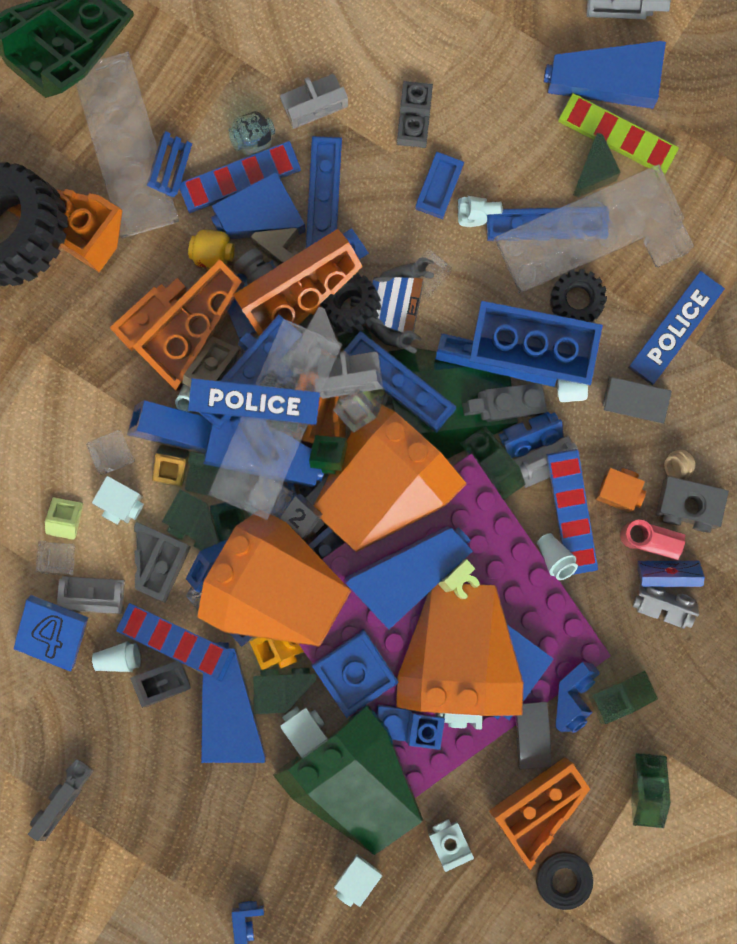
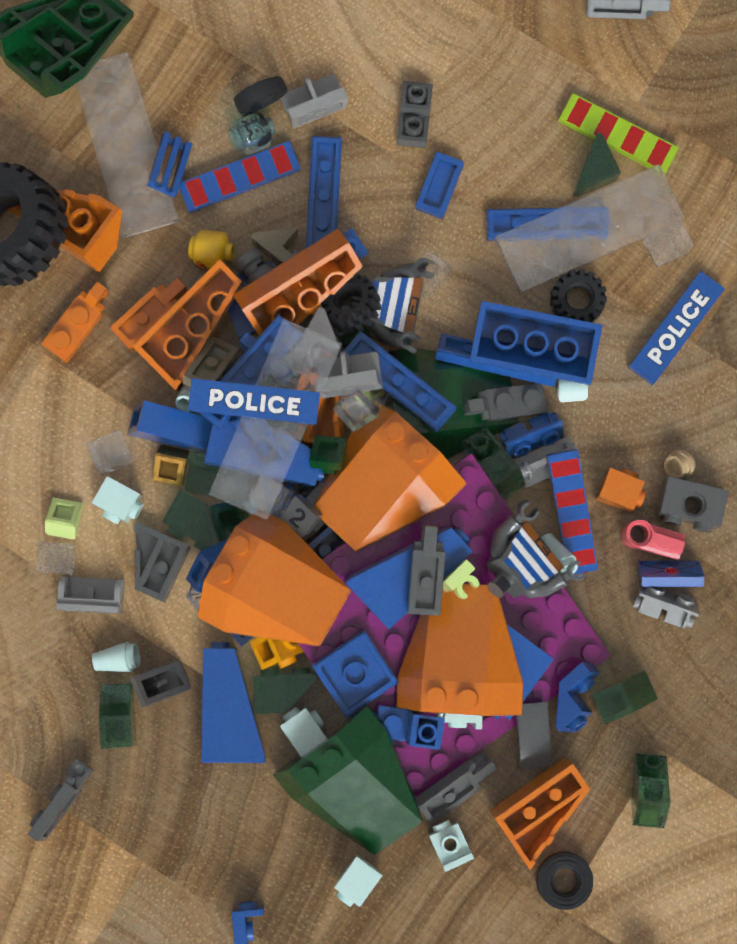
(50, 633): blue tile -> none
(76, 323): none -> orange hinge
(117, 716): none -> clear green slope
(175, 642): tile -> none
(257, 209): blue slope -> none
(260, 95): none -> black tyre
(426, 574): none -> dark grey hinge
(455, 787): none -> dark grey hinge
(474, 210): light aqua piece -> none
(524, 561): none -> torso
(610, 74): blue slope -> none
(636, 400): dark grey hinge -> none

